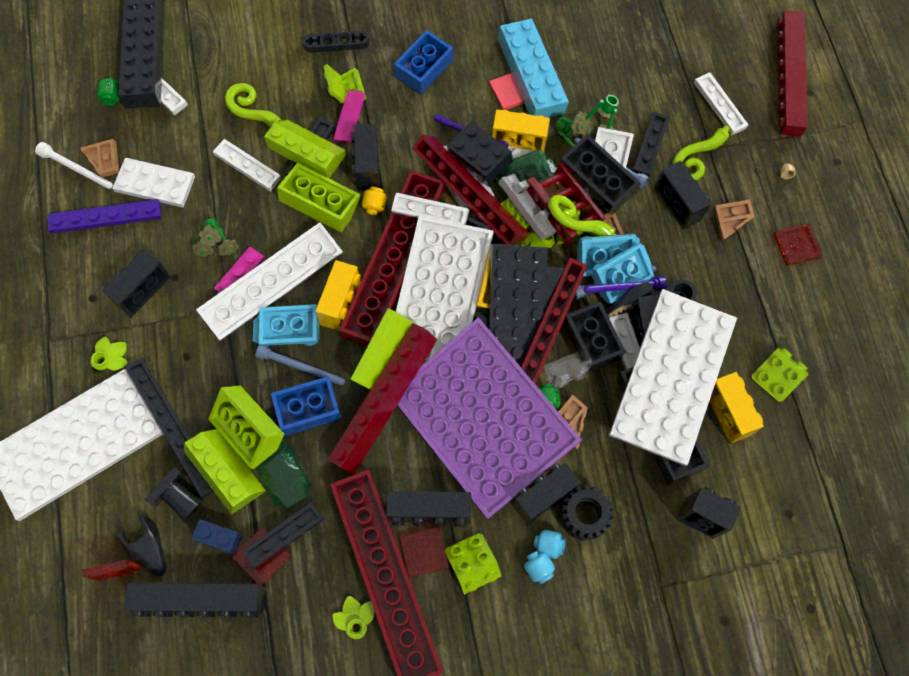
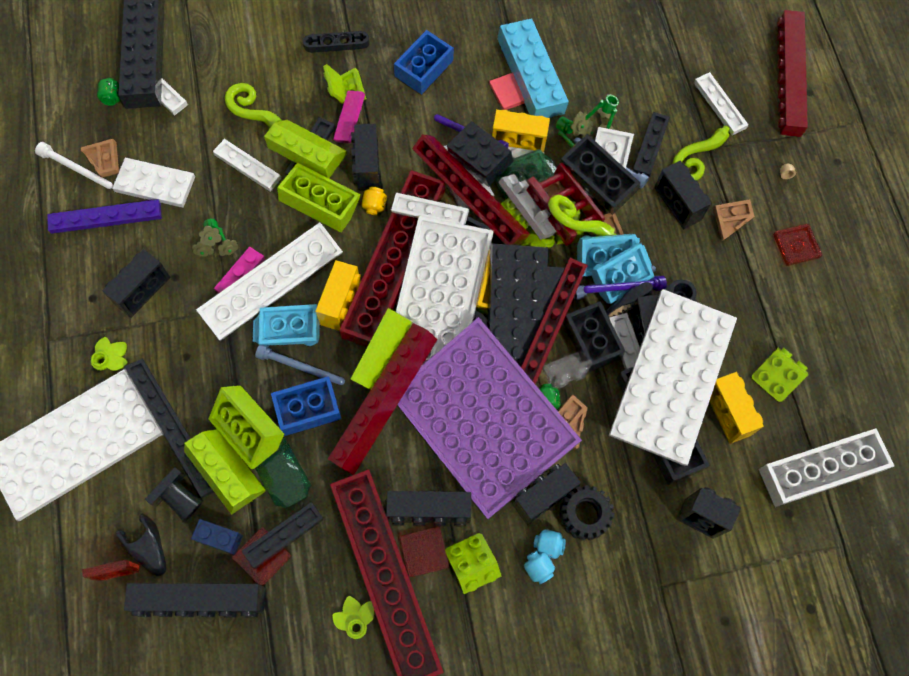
(825, 467): none -> white brick

